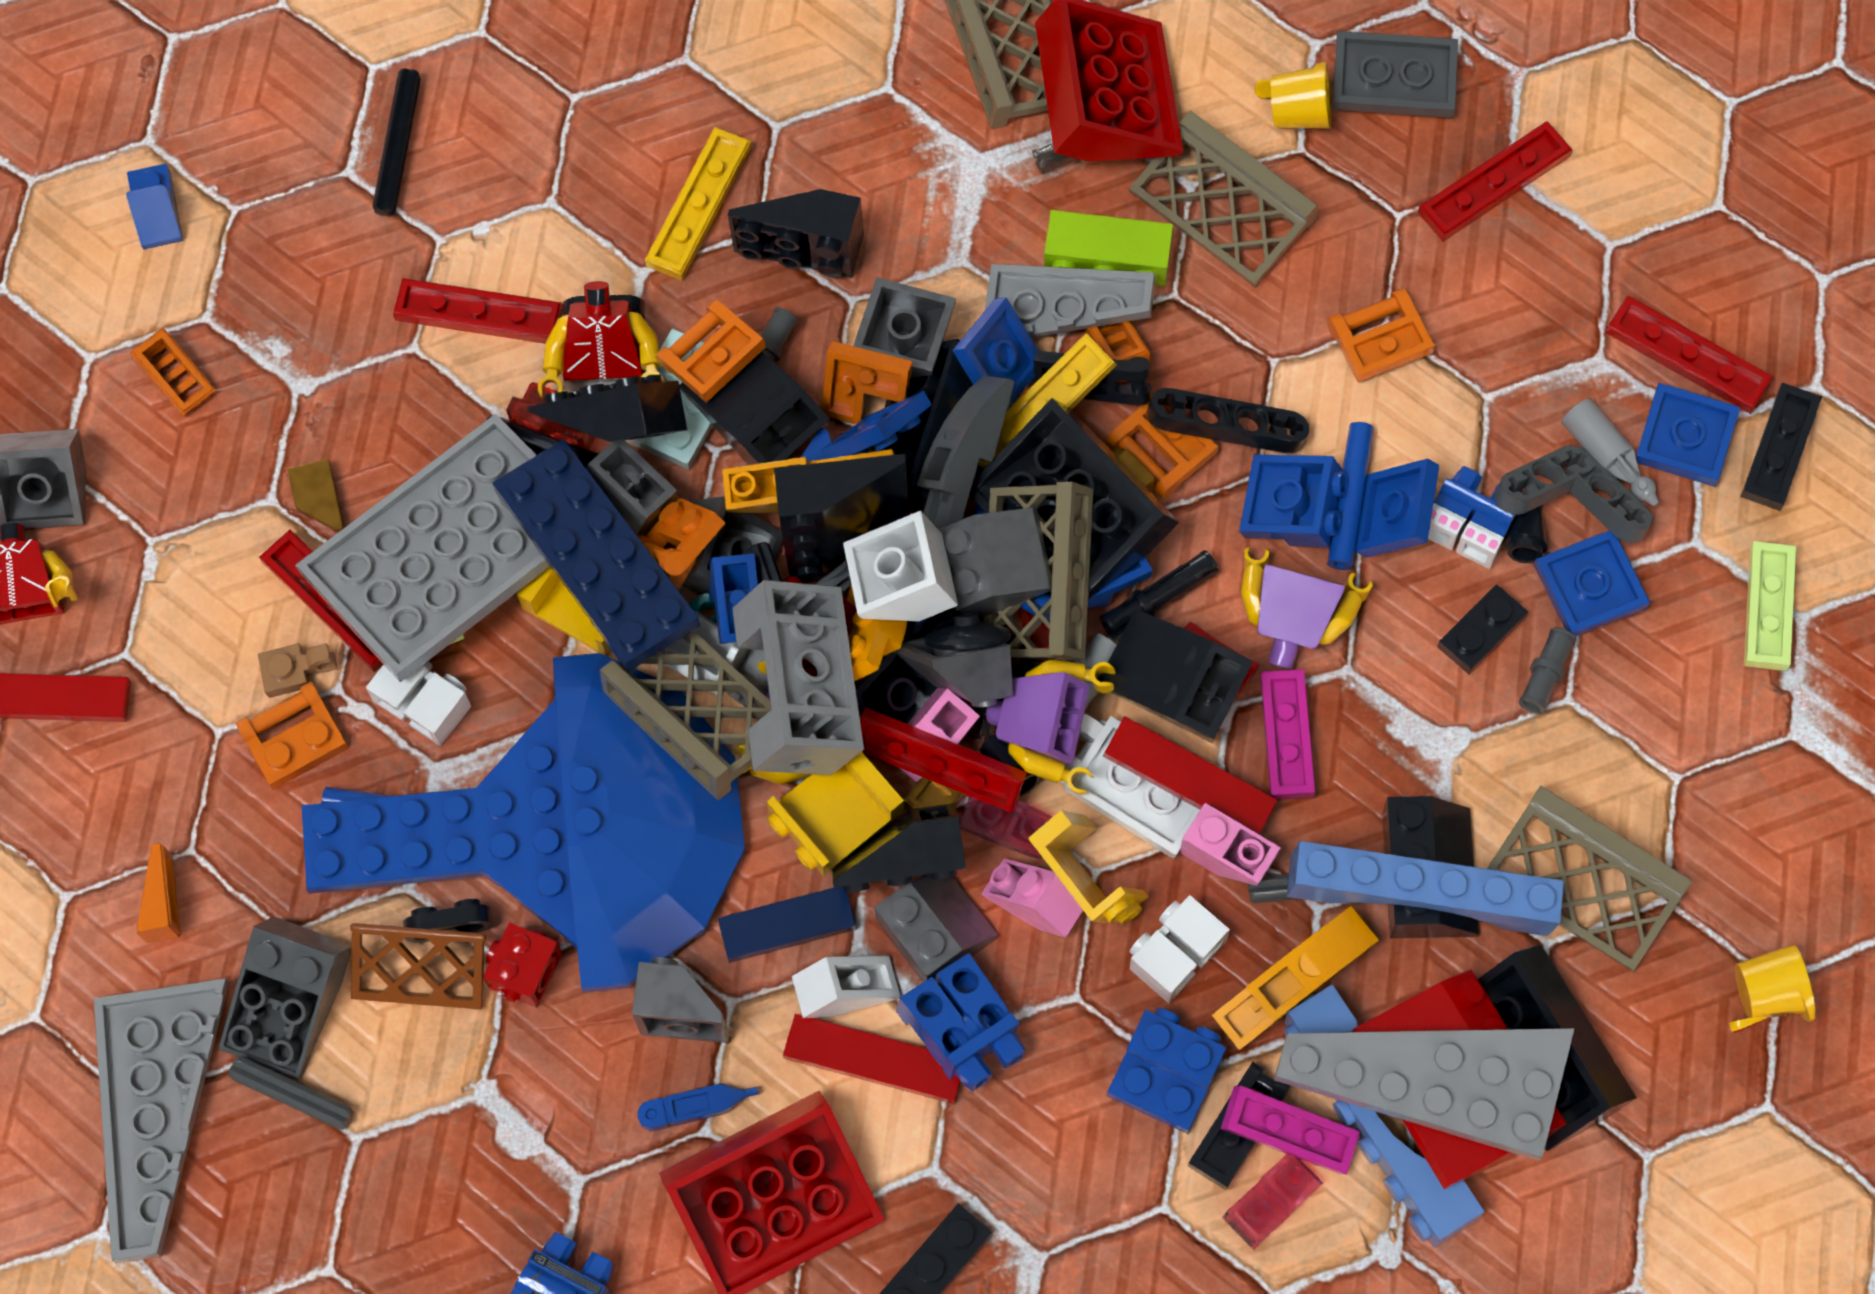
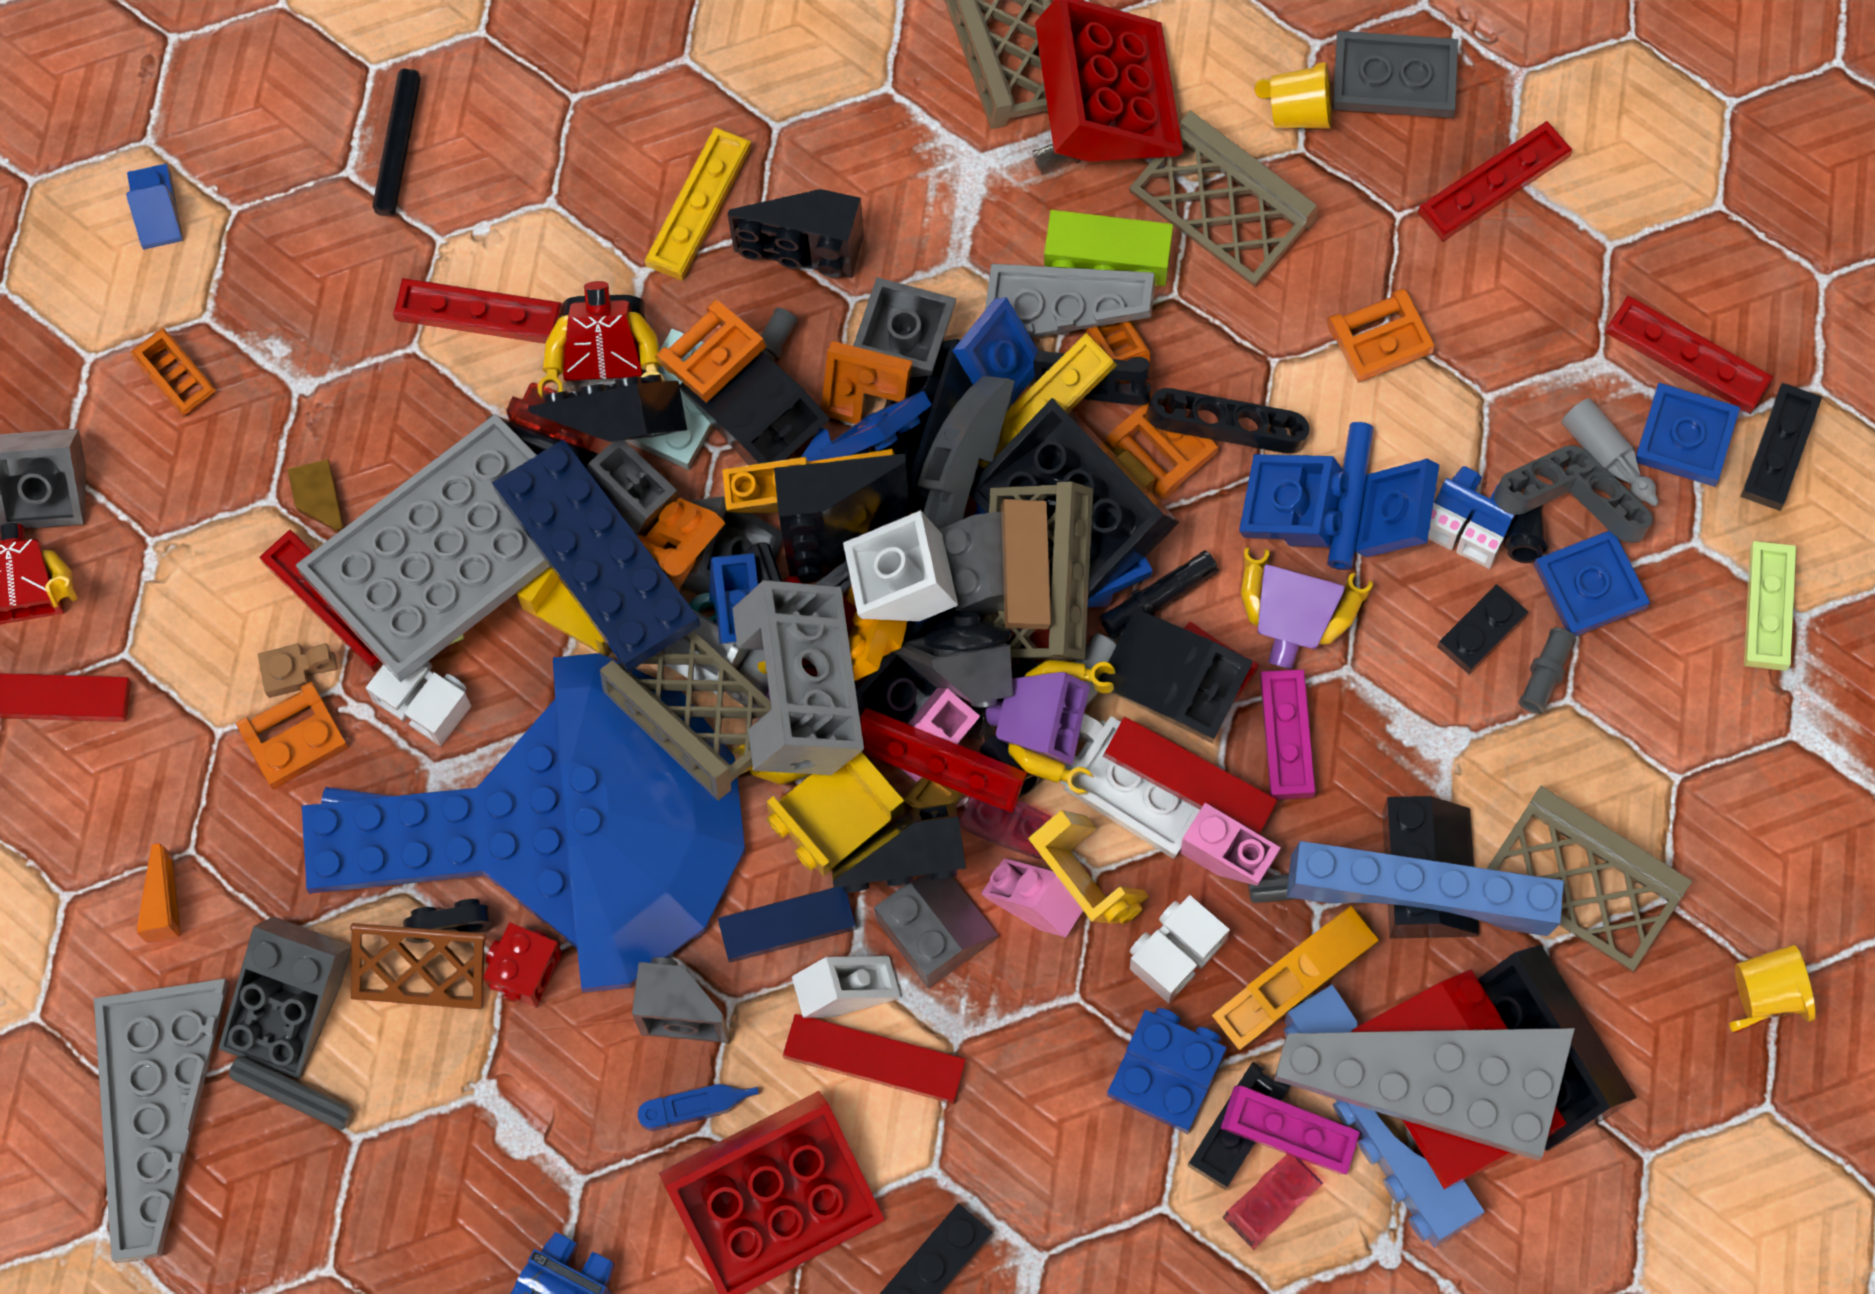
(962, 1022): blue hips -> none
(1025, 564): none -> medium nougat tile

